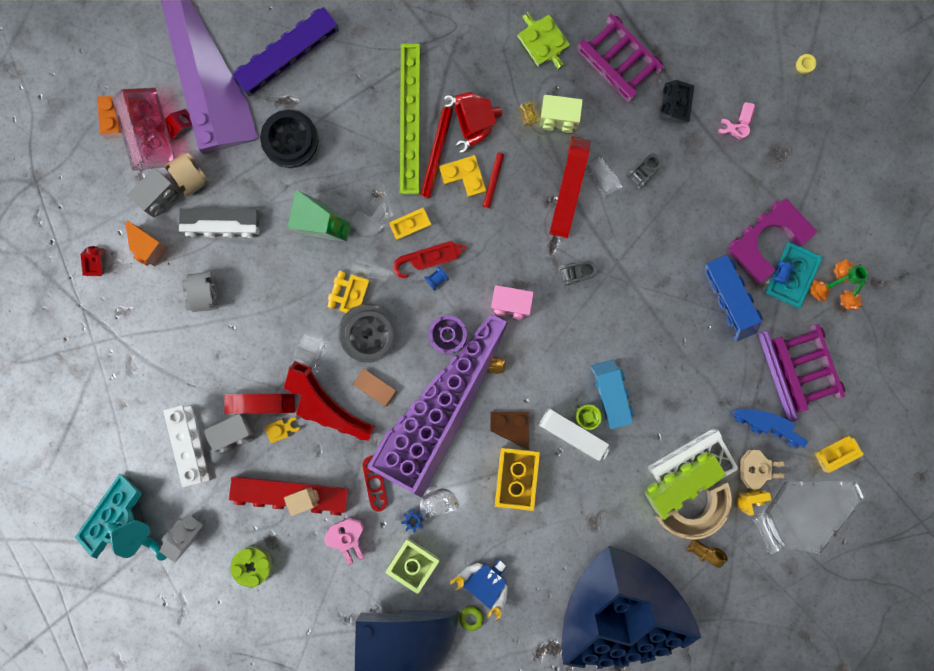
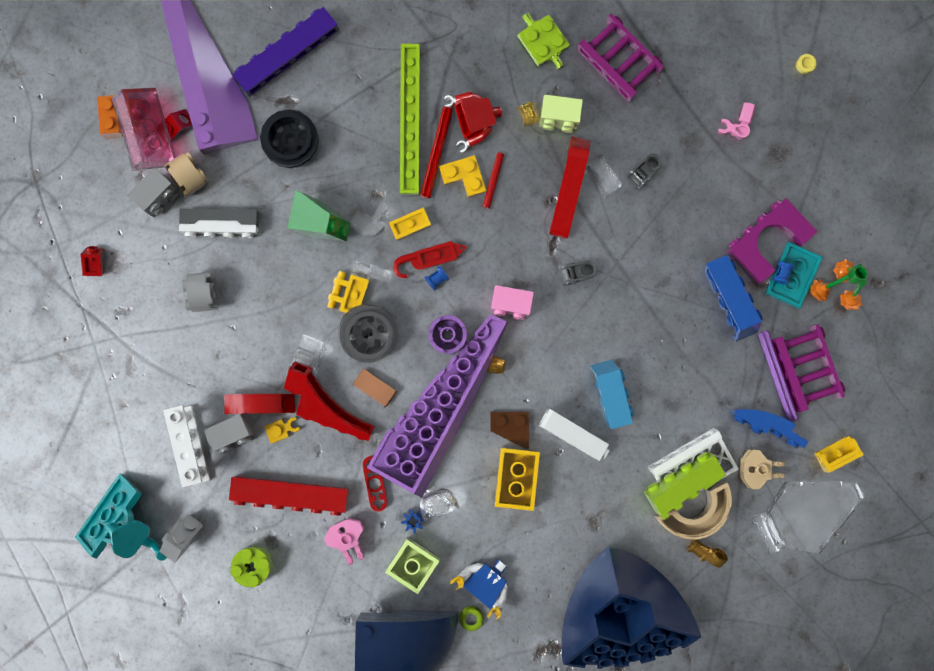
(144, 246): orange slope -> none
(301, 501): tan brick -> none
(587, 417): lime wheel -> none
(677, 101): black bracket -> none
(747, 498): yellow bracket -> none

